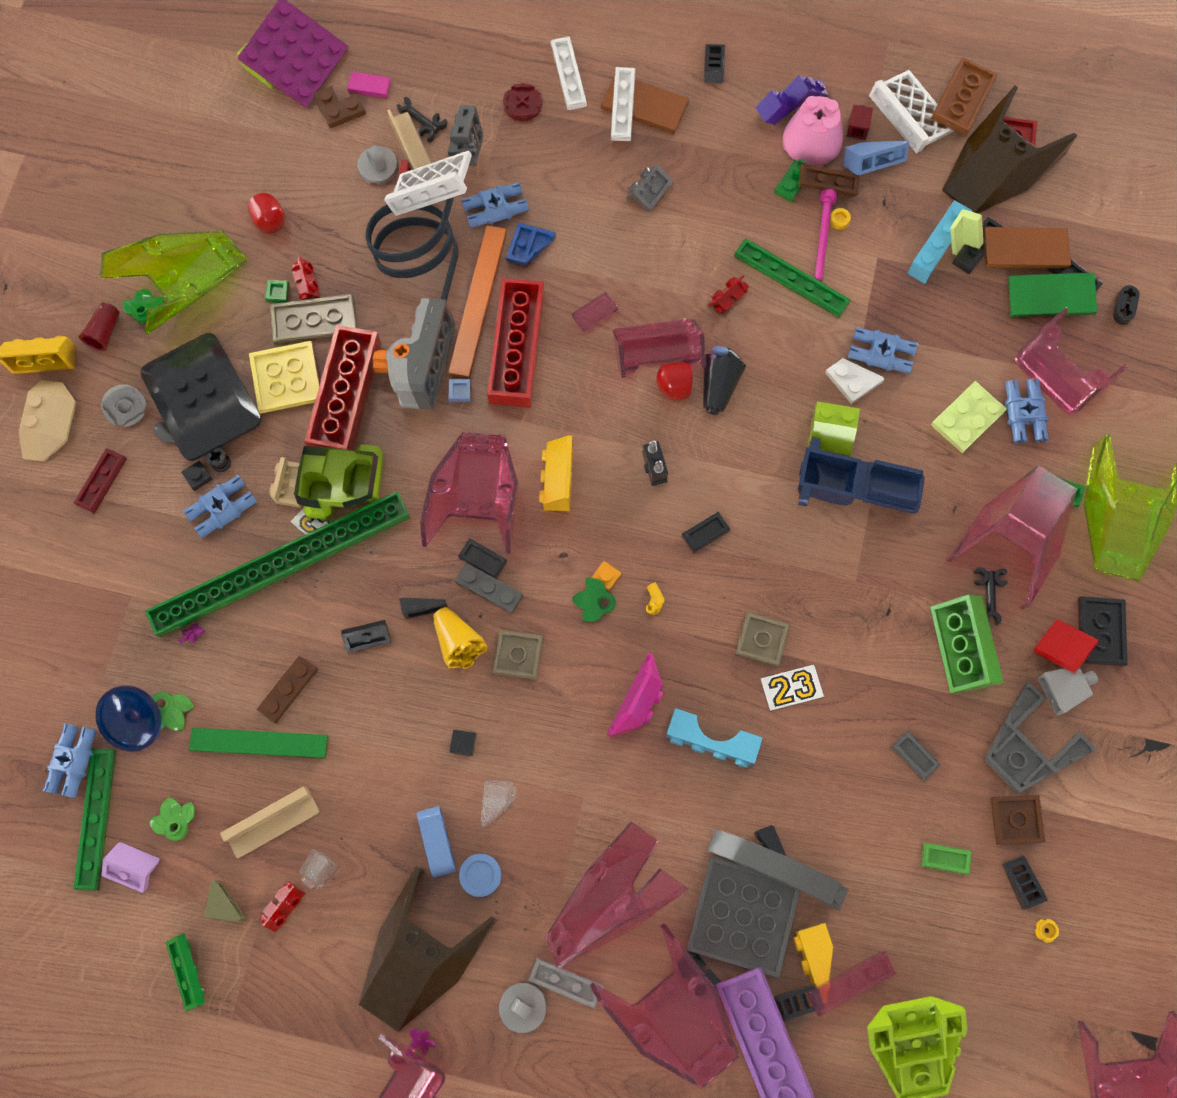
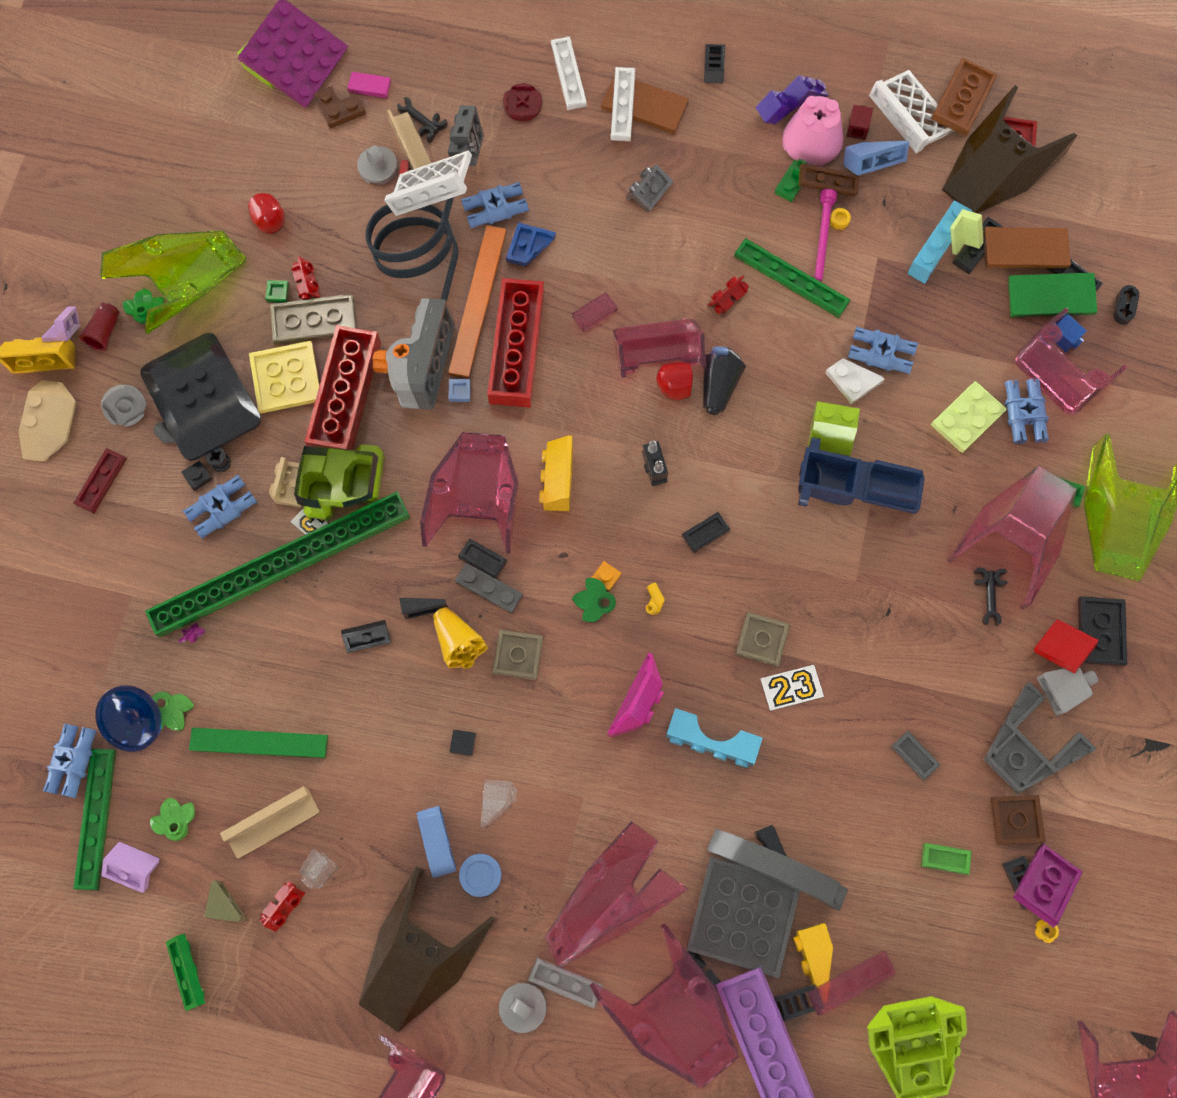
(64, 327): none -> lavender panel
(287, 689): reddish brown plate -> none
(420, 1040): magenta plant -> none
(966, 644): bright green slope -> none
(1047, 885): none -> magenta tile
(1071, 333): none -> blue brick

